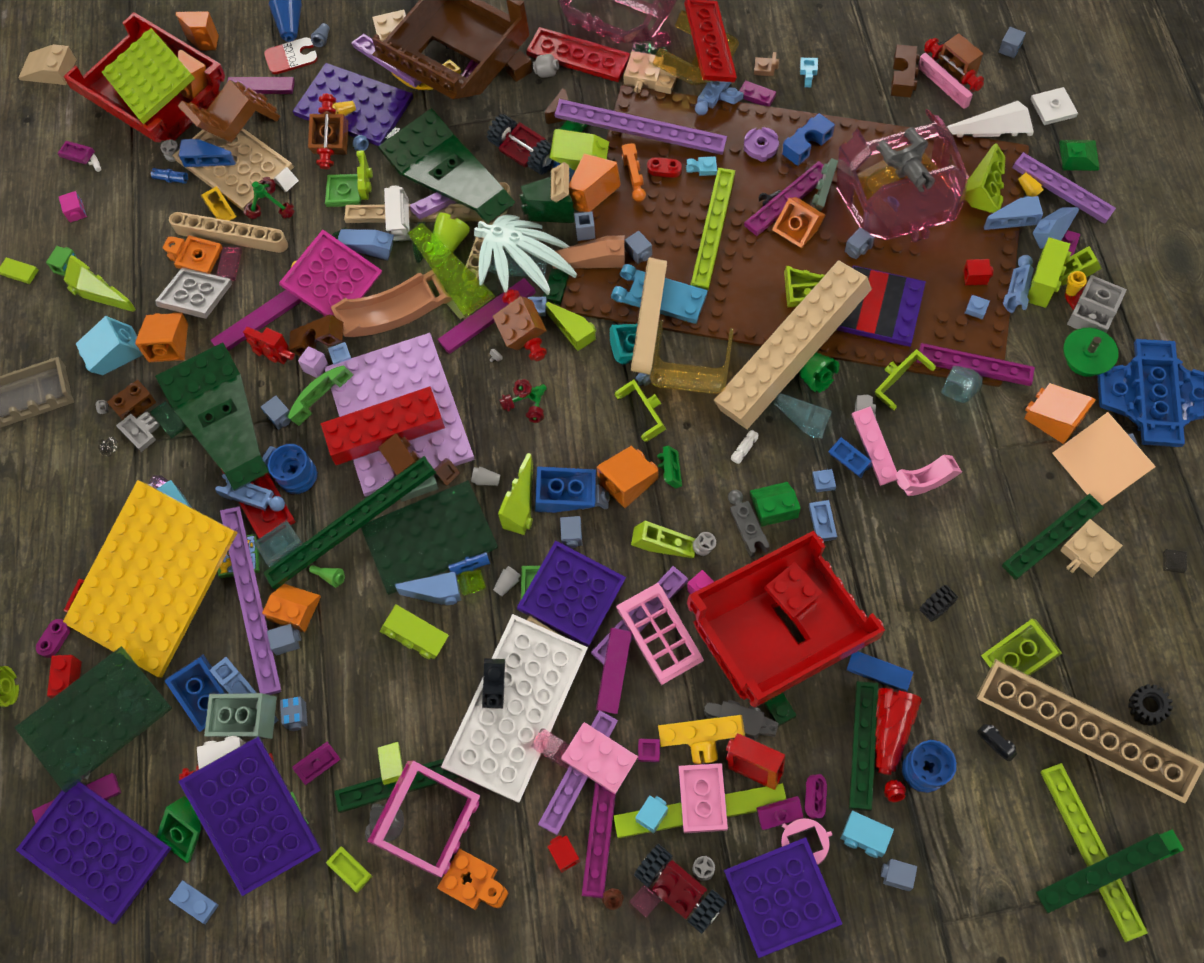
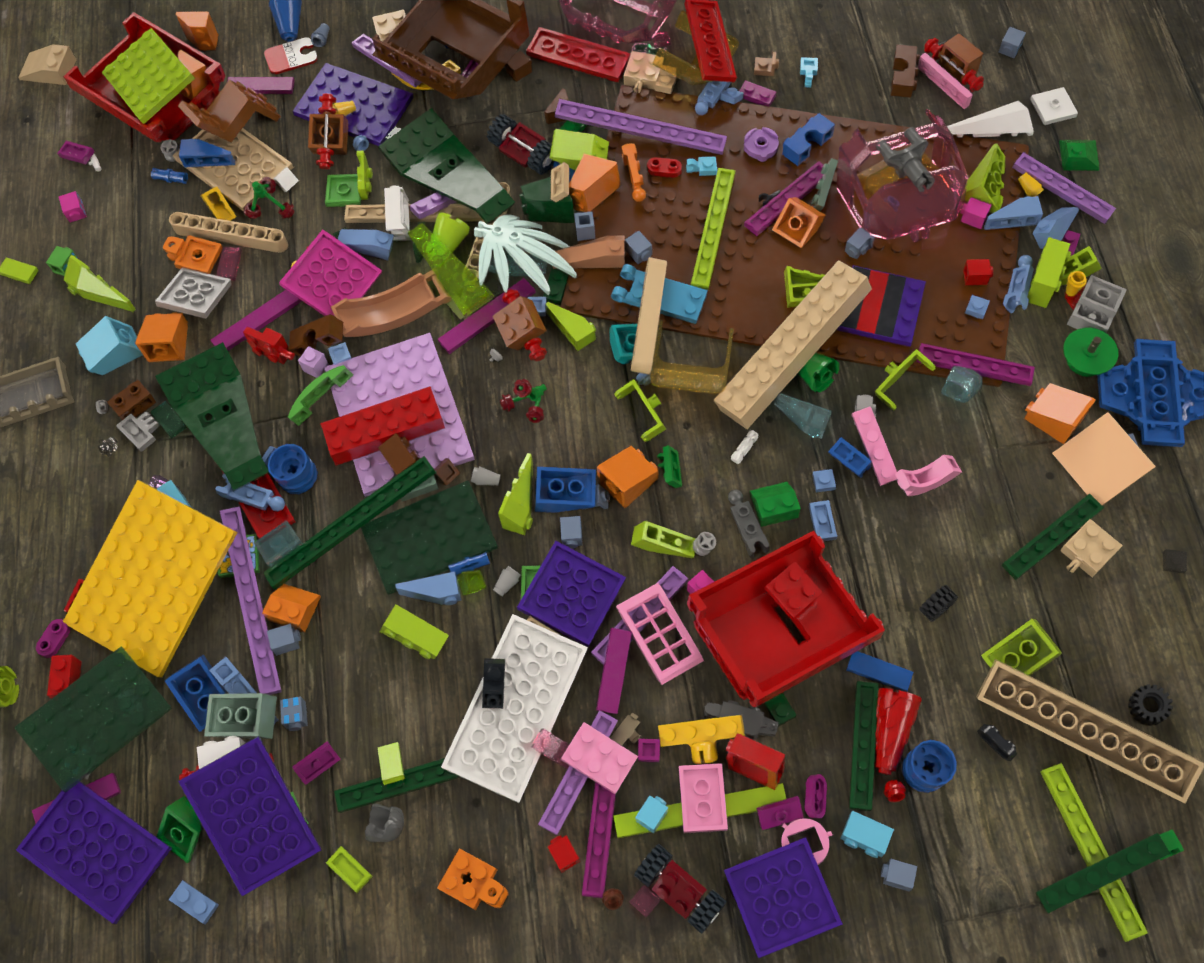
(276, 412): sand blue brick -> none
(333, 576): bright green cone -> none
(393, 804): window -> none
(545, 66): light grey head -> none
(627, 730): none -> dark tan piece
(704, 864): light grey wheel -> none
(975, 212): none -> dark pink brick

